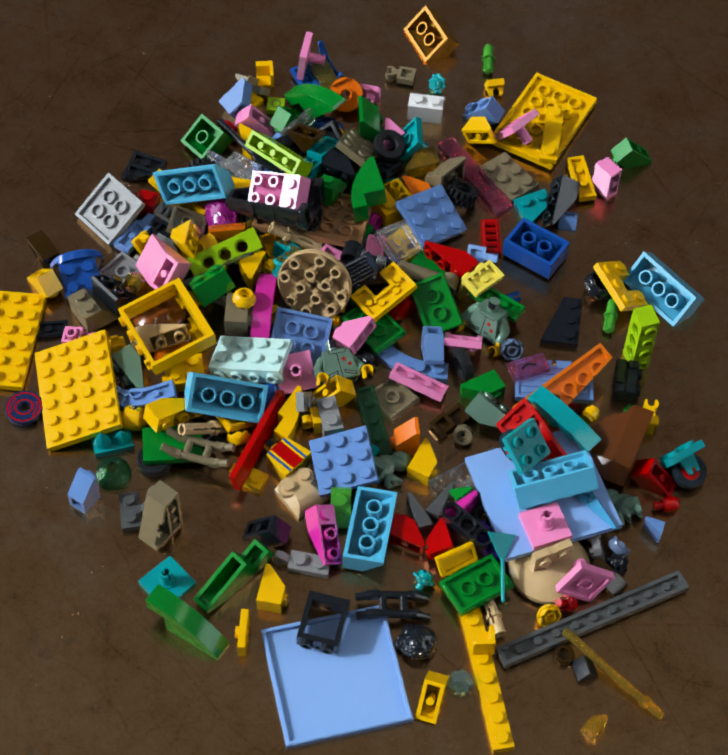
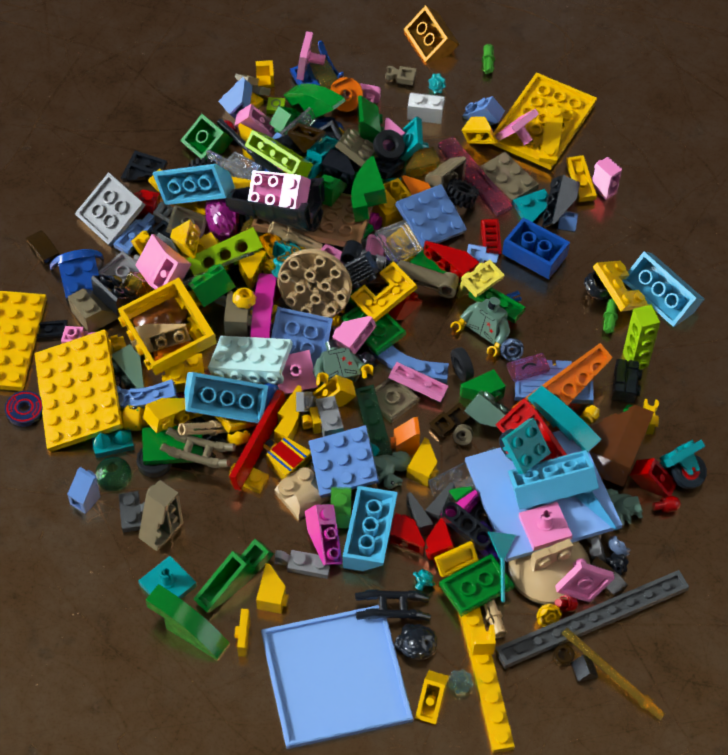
(45, 282): yellow slope -> none
(226, 231): orange slope -> none
(269, 530): black slope -> none
(328, 603): black window -> none
(432, 345): medium blue slope -> none
(437, 303): green tile -> none
(455, 341): bright pink plate -> none
(492, 84): yellow tile -> none
(564, 325): black wing -> none
(594, 726): clear yellow slope -> none
(630, 154): green slope -> none
(653, 528): medium blue slope -> none

